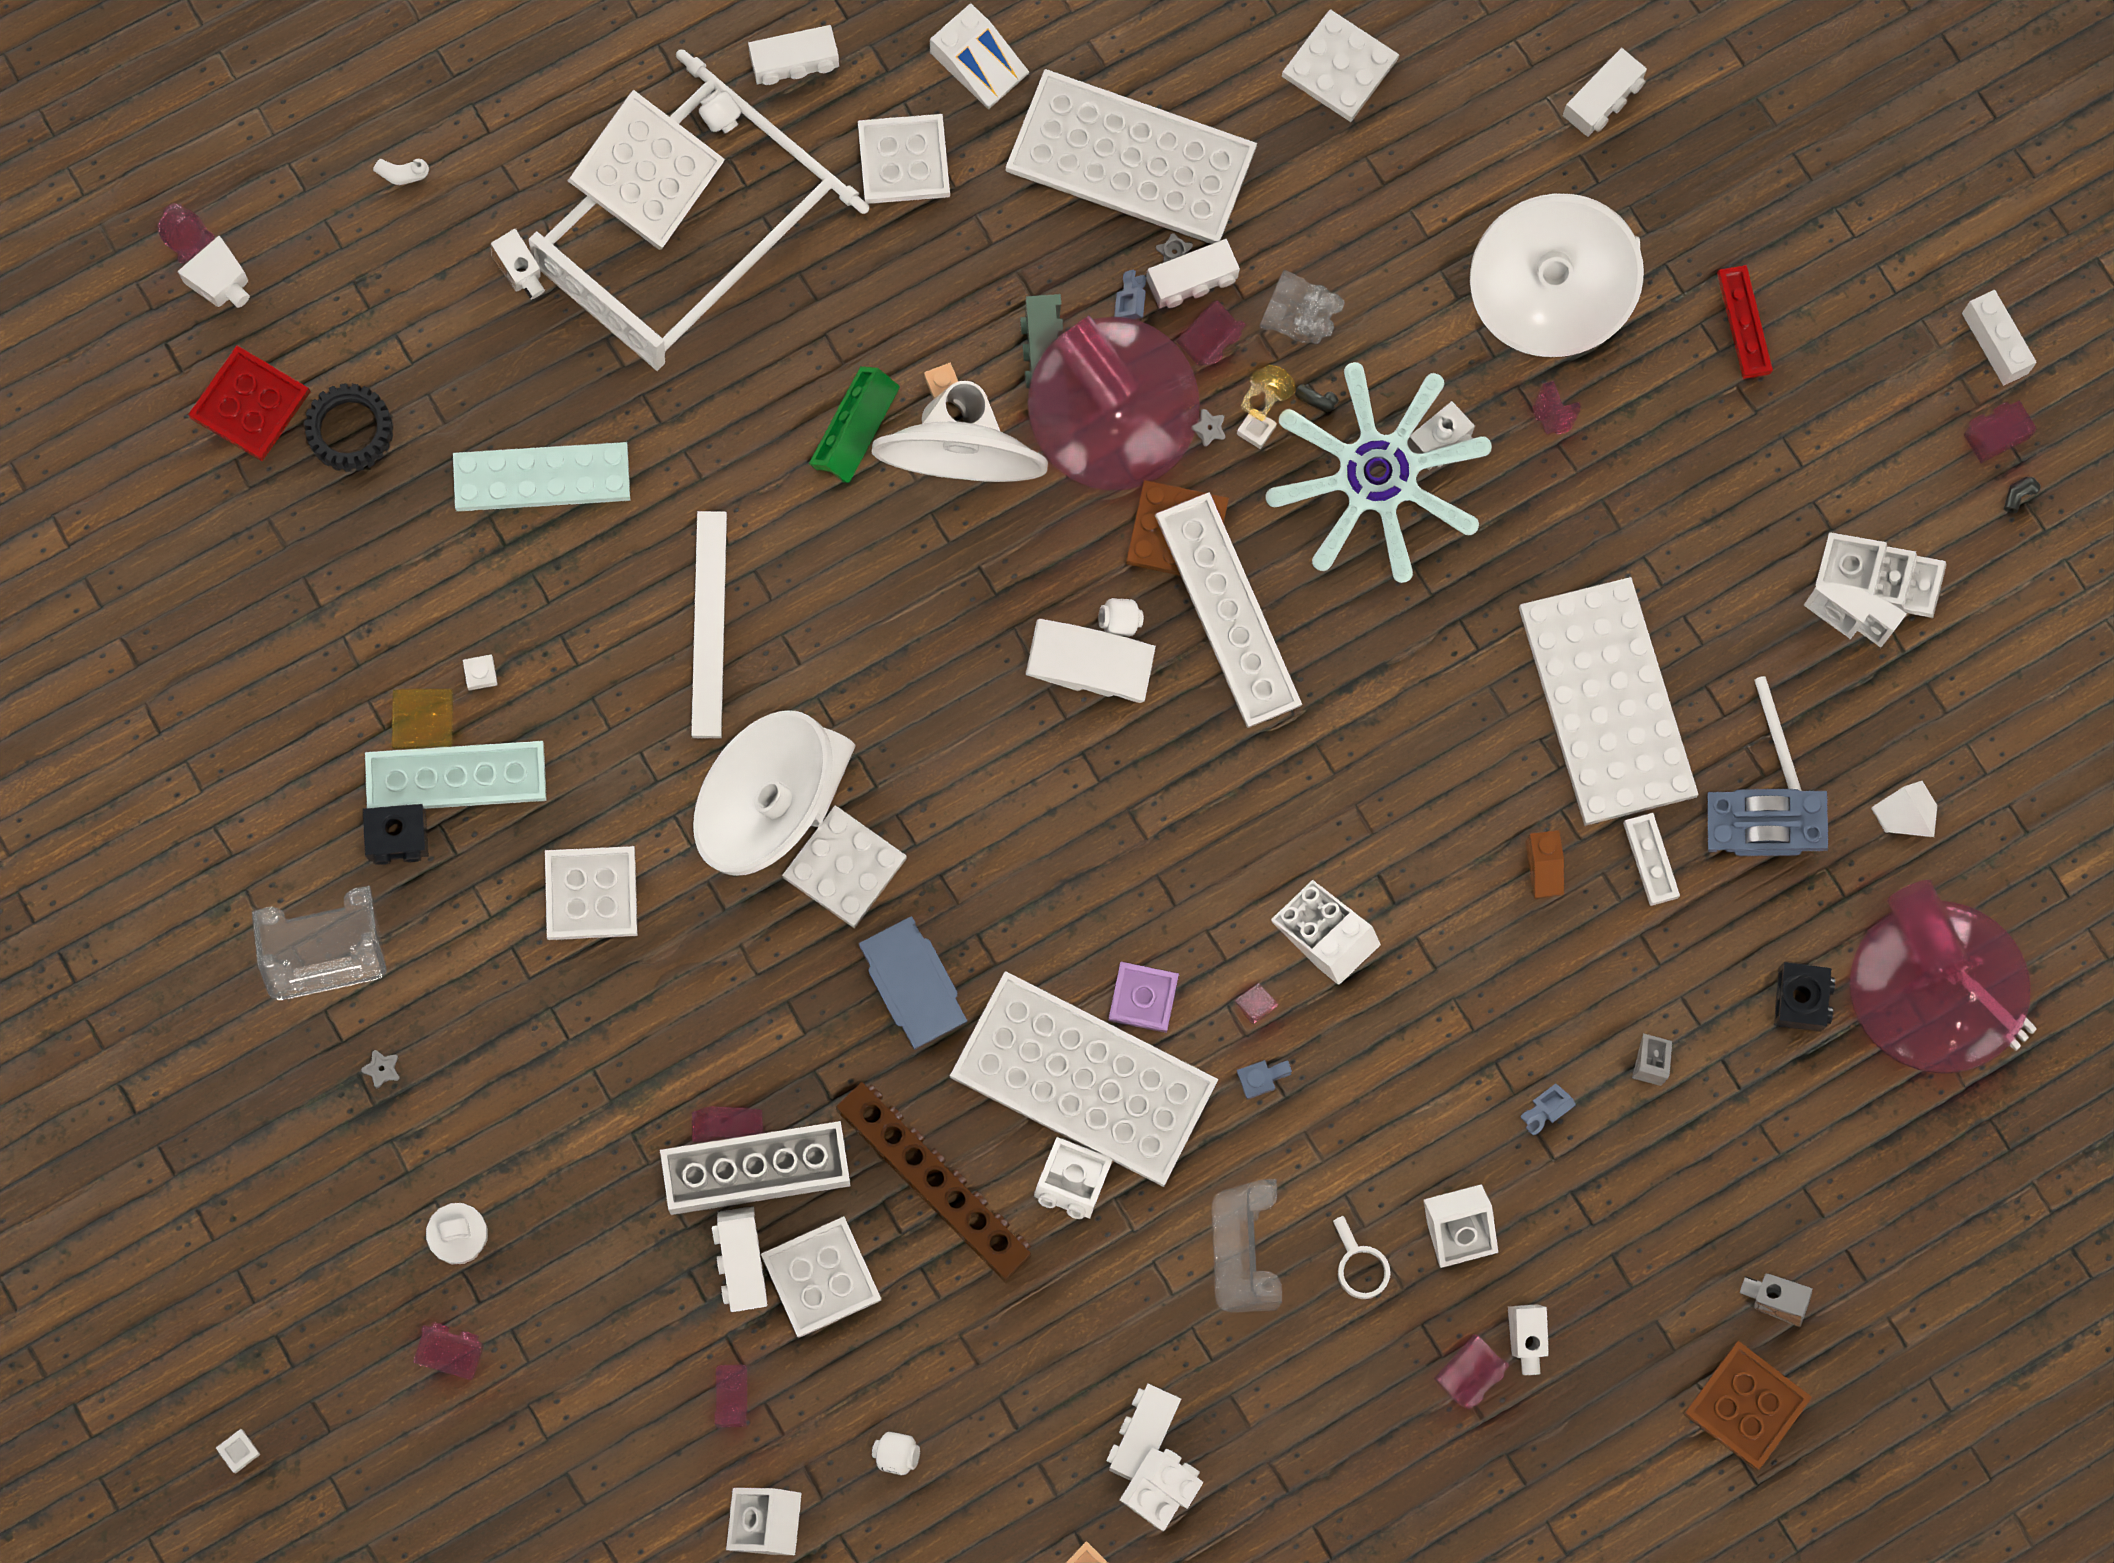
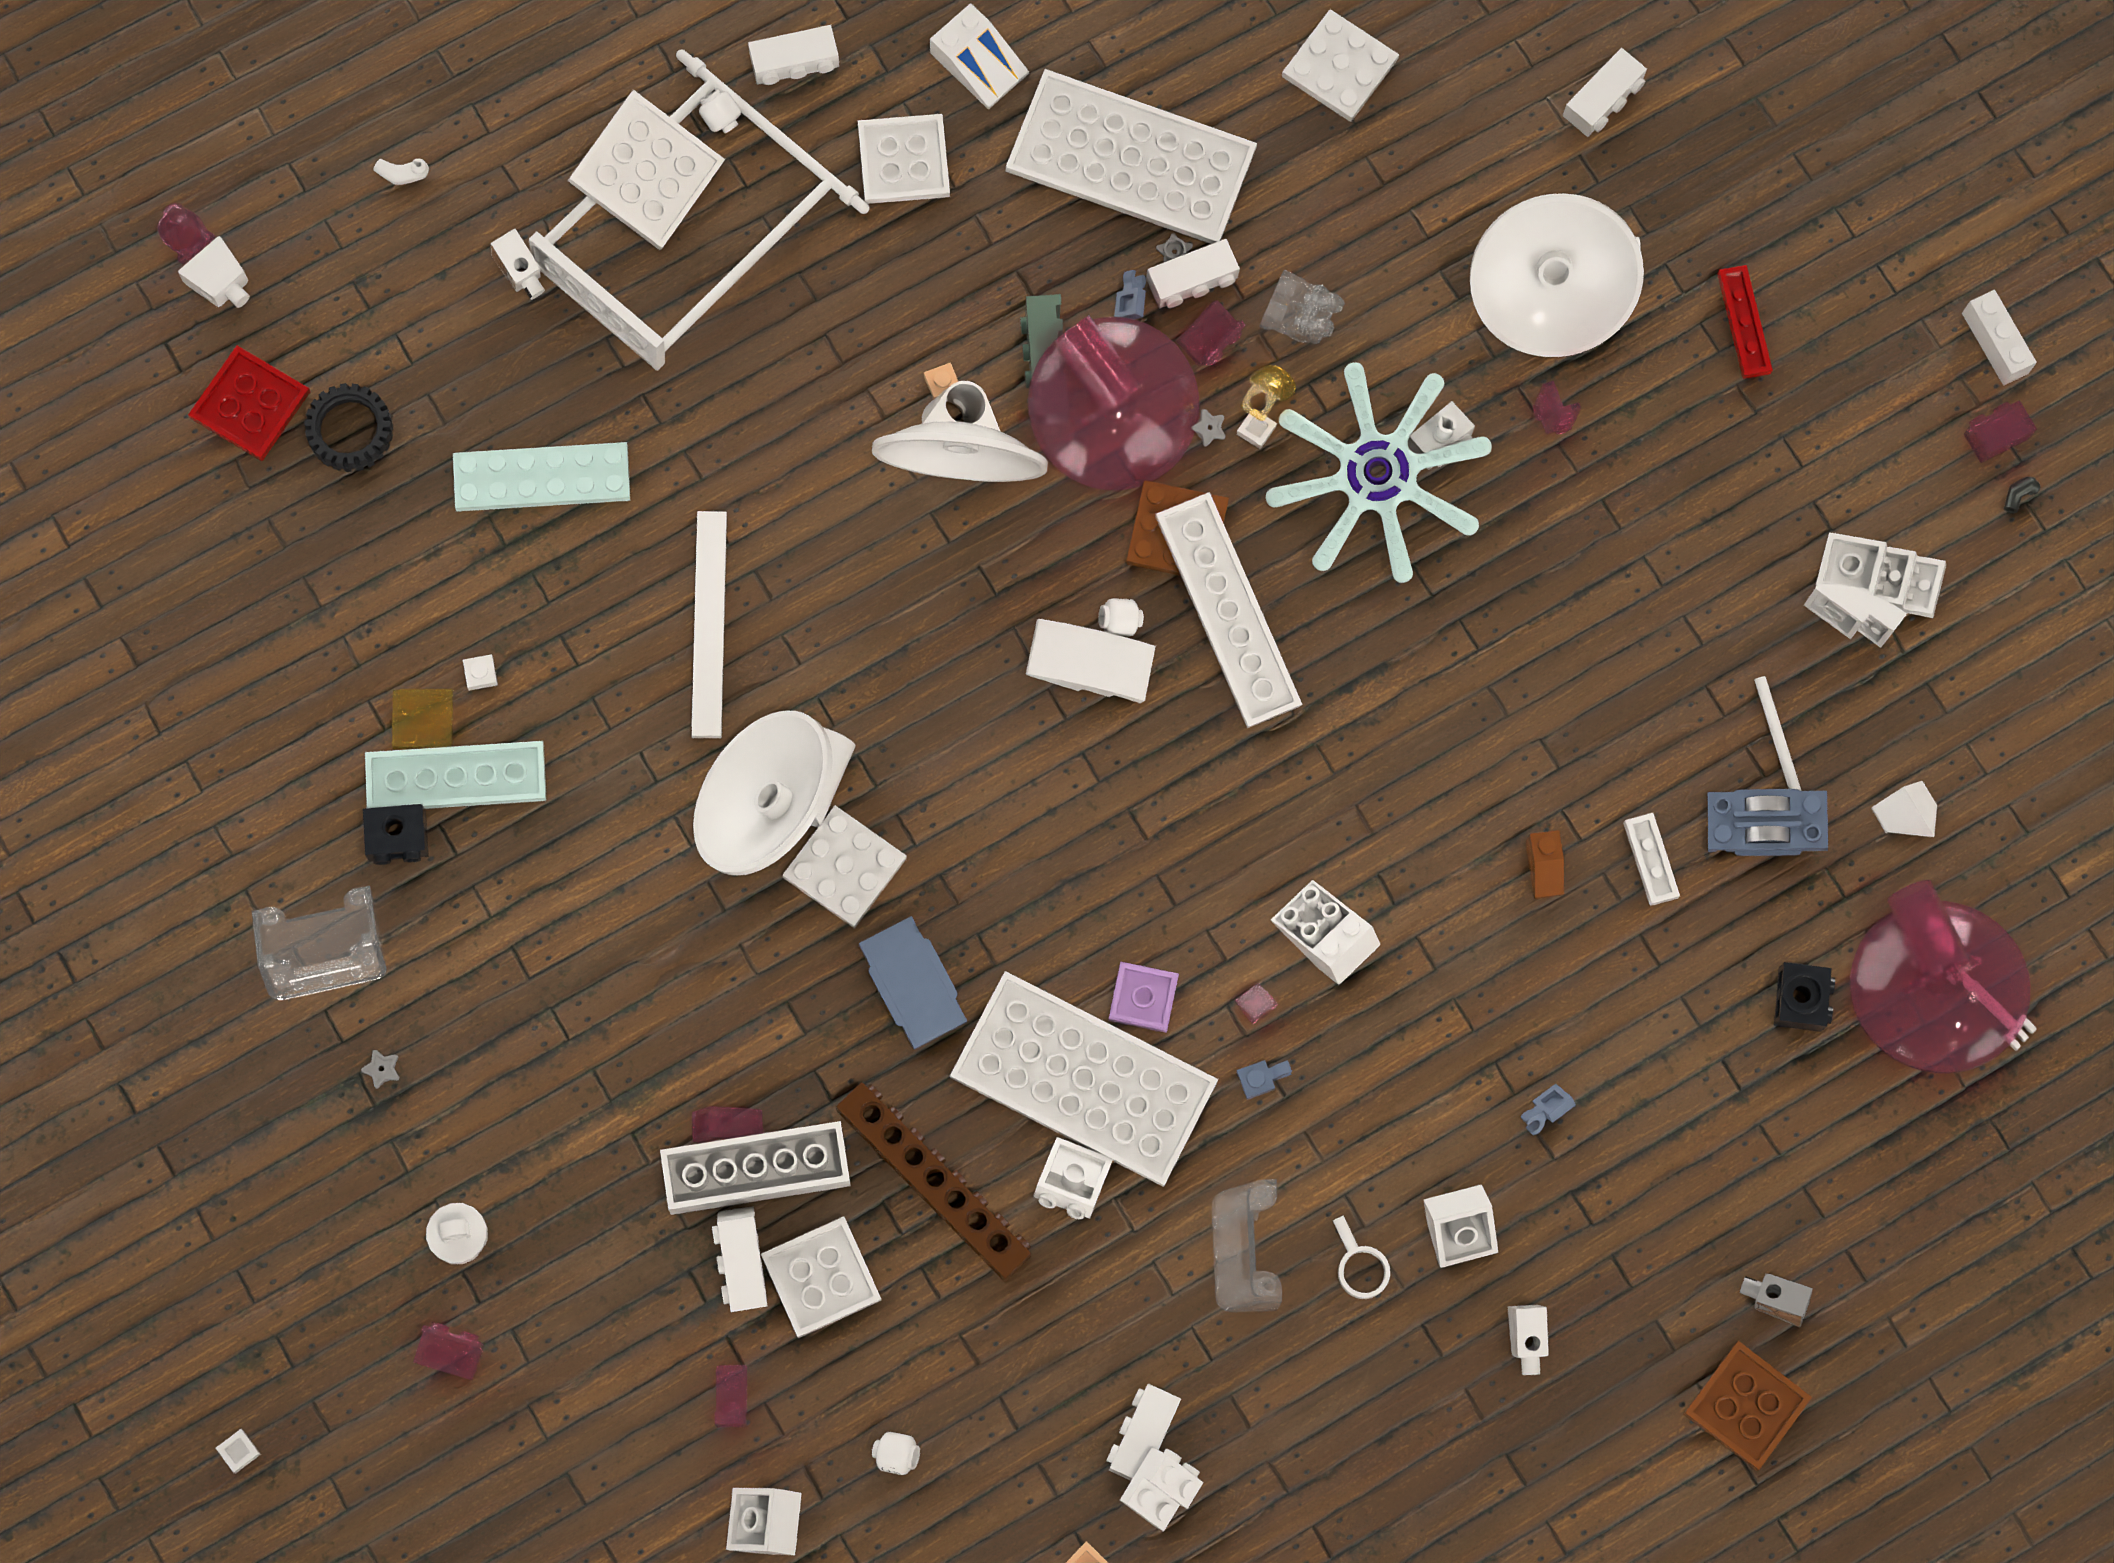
(591, 893): white plate -> none
(855, 423): green panel -> none
(1315, 399): pearl dark grey arm -> none
(1471, 1372): clear pink bracket -> none
(1608, 701): white plate -> none
(1653, 1060): light grey slope -> none

